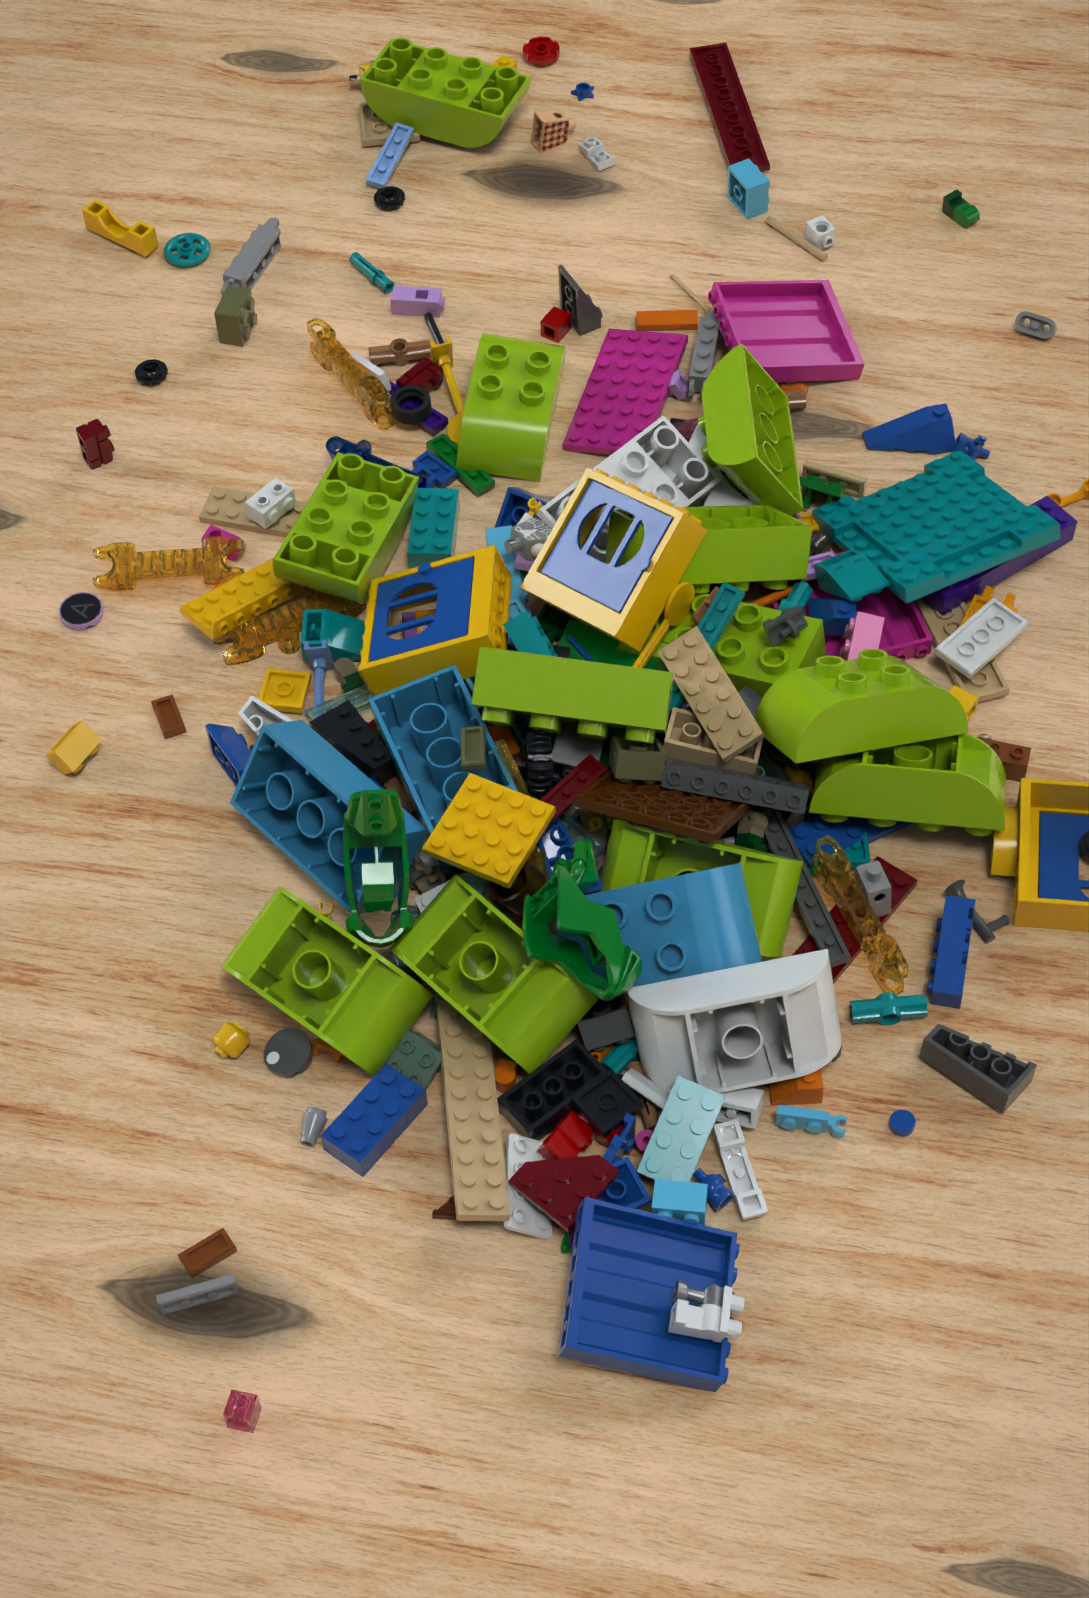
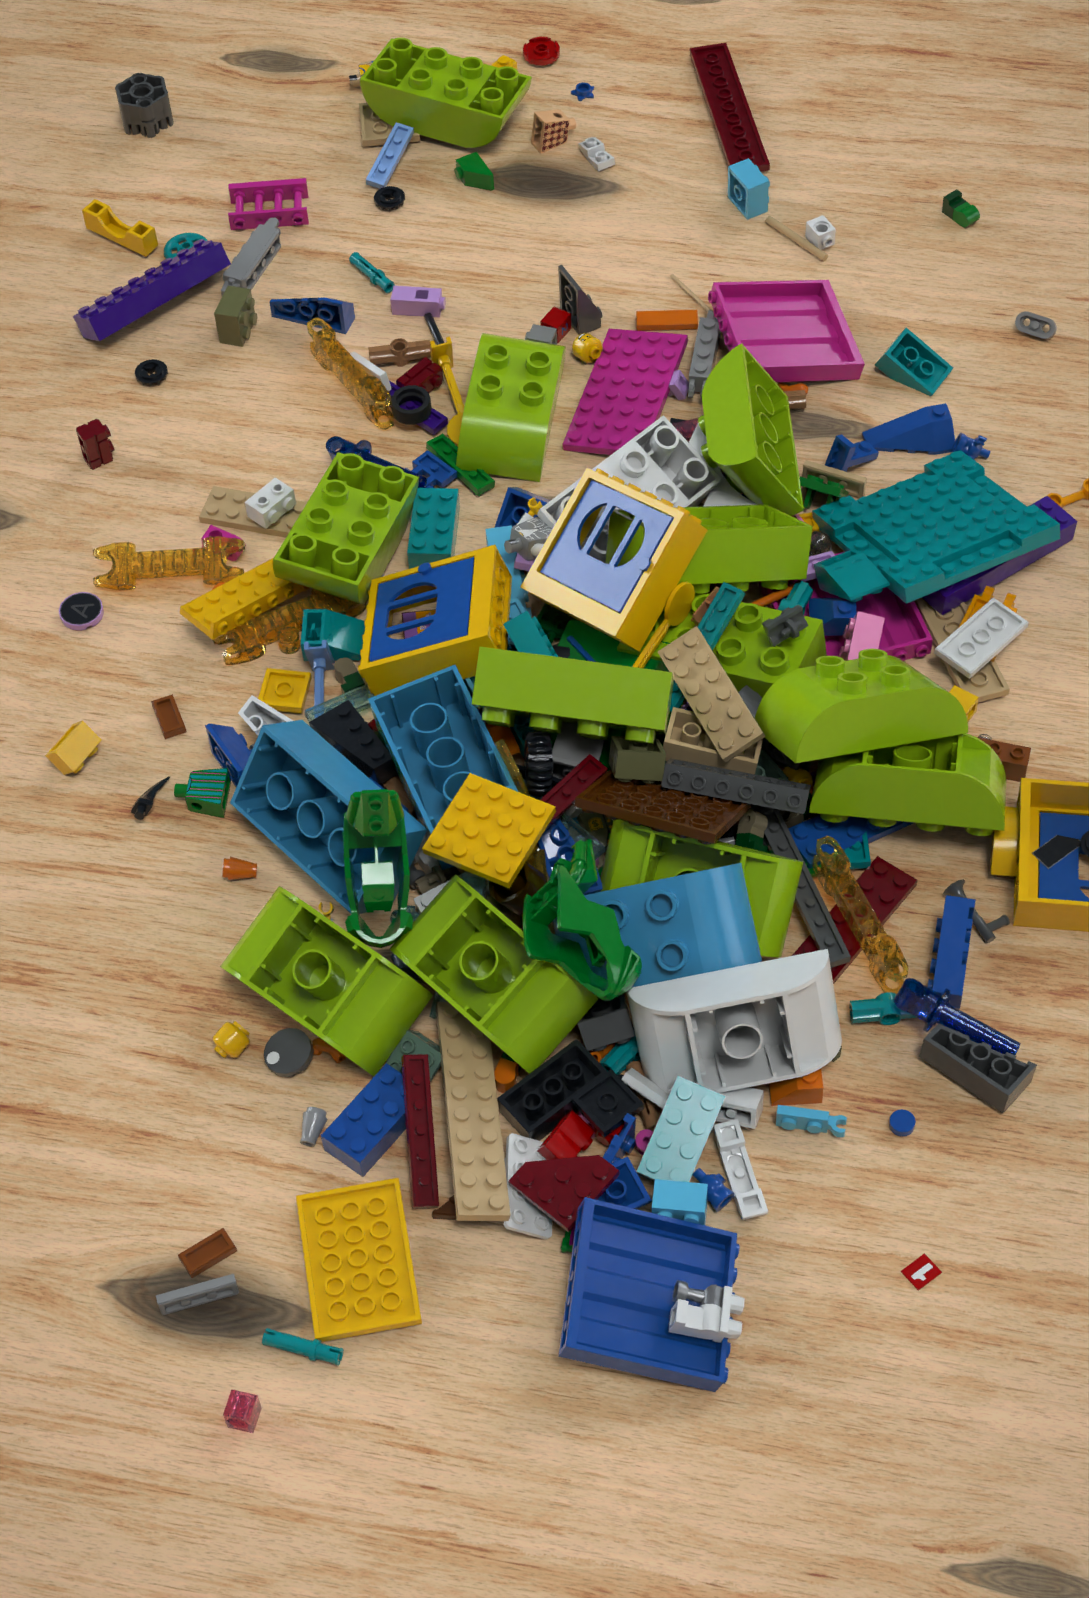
(144, 104): none -> dark grey piece
(145, 801): none -> black bar
(151, 289): none -> dark purple brick
(206, 791): none -> green torso
(238, 869): none -> orange cone
(268, 191): none -> dark pink fence
(313, 1349): none -> teal pin
(334, 312): none -> blue wedge
(358, 1260): none -> yellow plate
(420, 1131): none -> dark red tile
(473, 748): olive tile -> none
(474, 172): none -> green slope
(542, 334): none -> light grey brick
(587, 348): none -> yellow head
(846, 454): none -> blue bracket
(872, 883): light grey torso -> none
(914, 363): none -> teal slope
(921, 1271): none -> red sticker
(935, 1008): none -> clear blue piece
(1056, 850): none -> black tile

